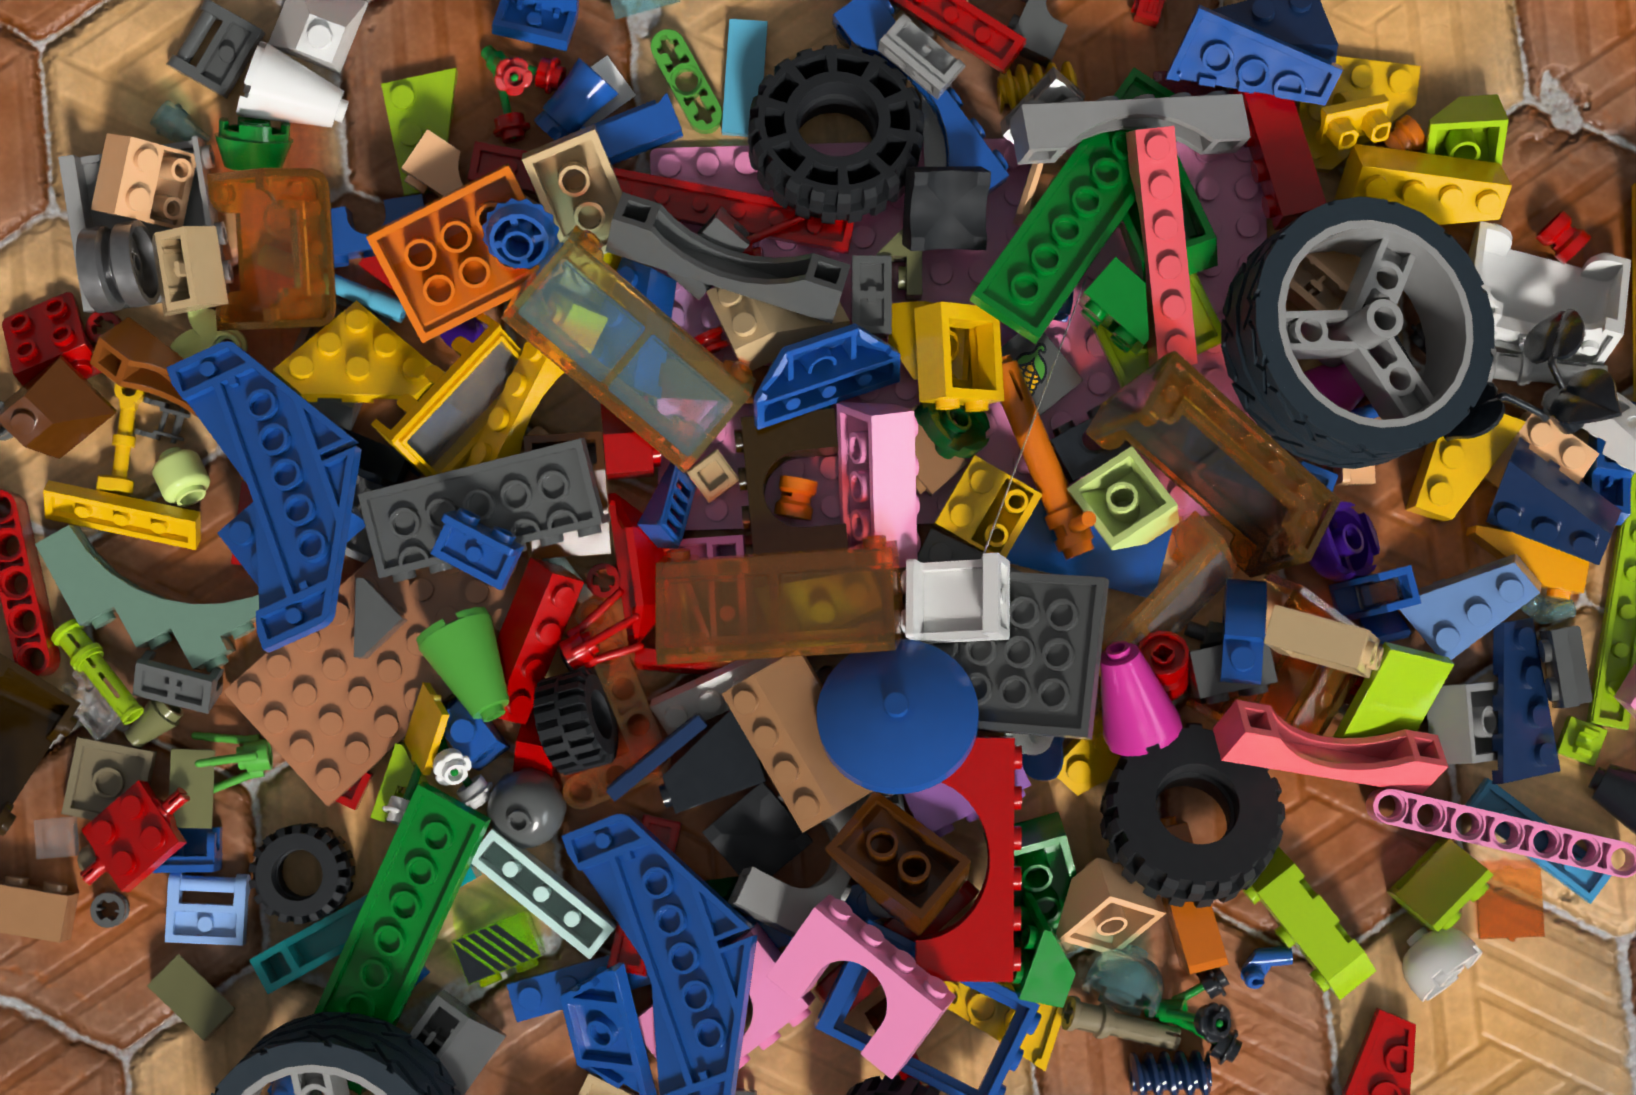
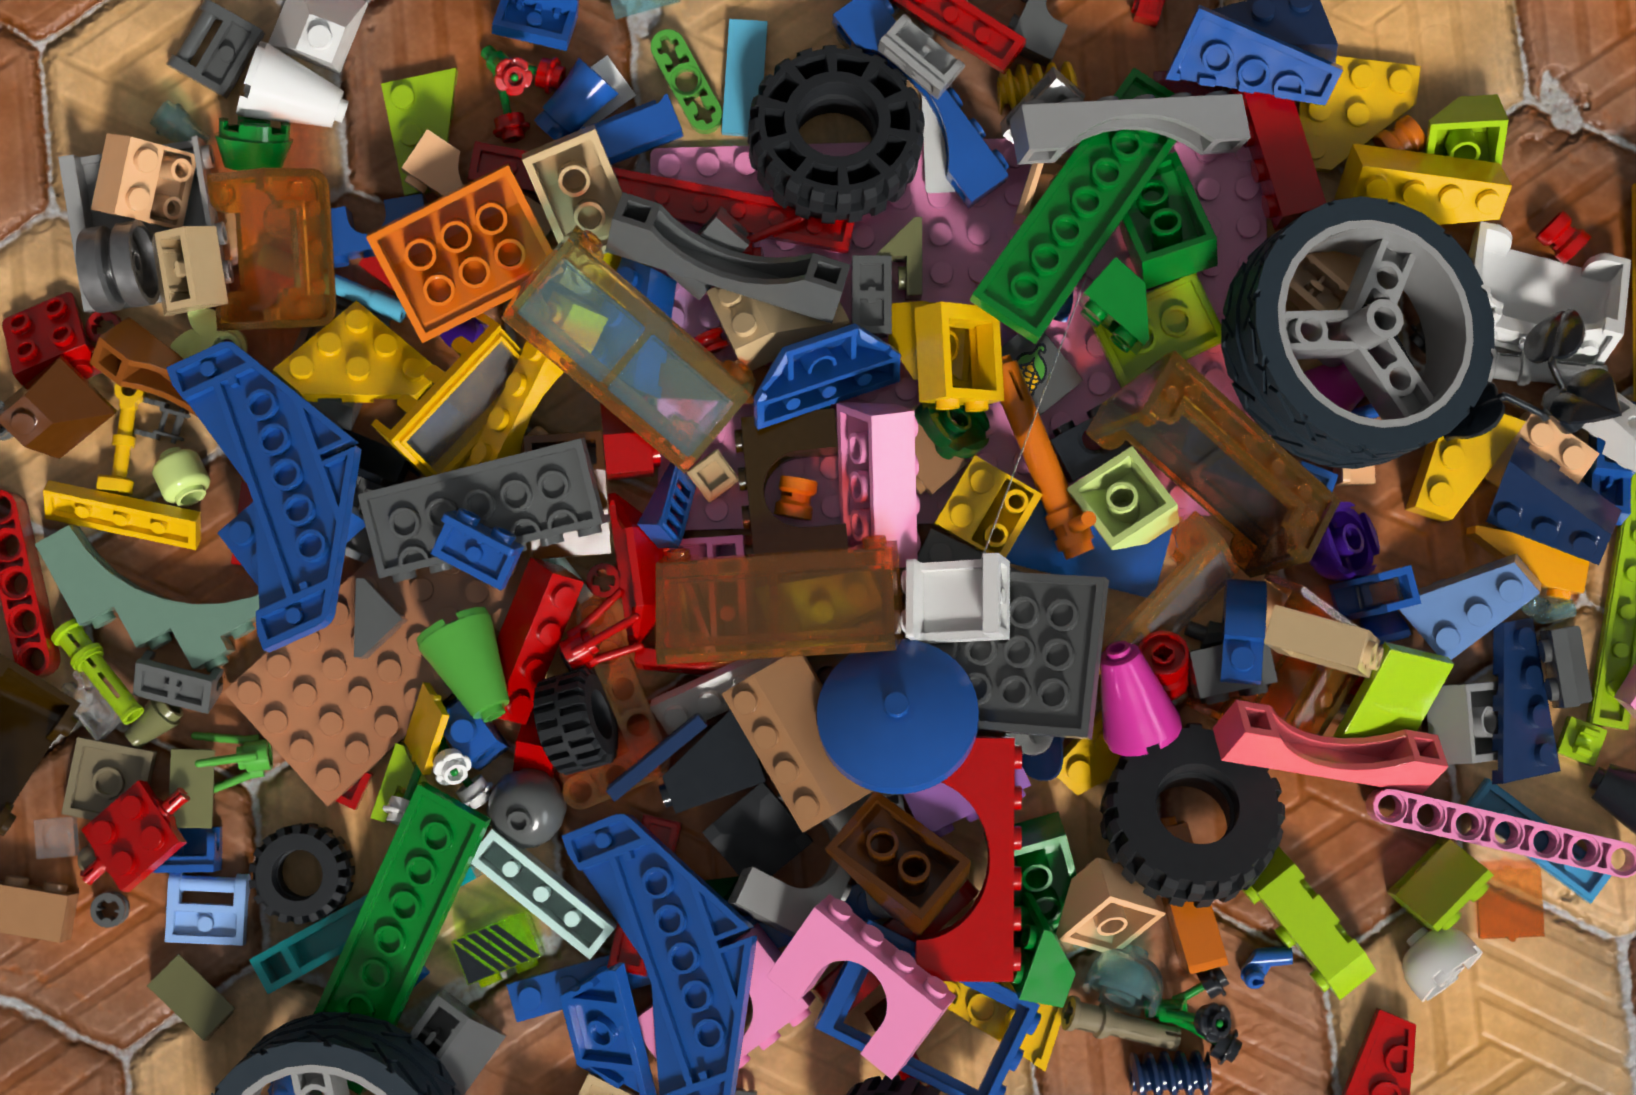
(520, 233): blue piece -> none
(945, 208): black brick -> none
(1159, 202): coral arch -> none
(1352, 118): yellow hips -> none

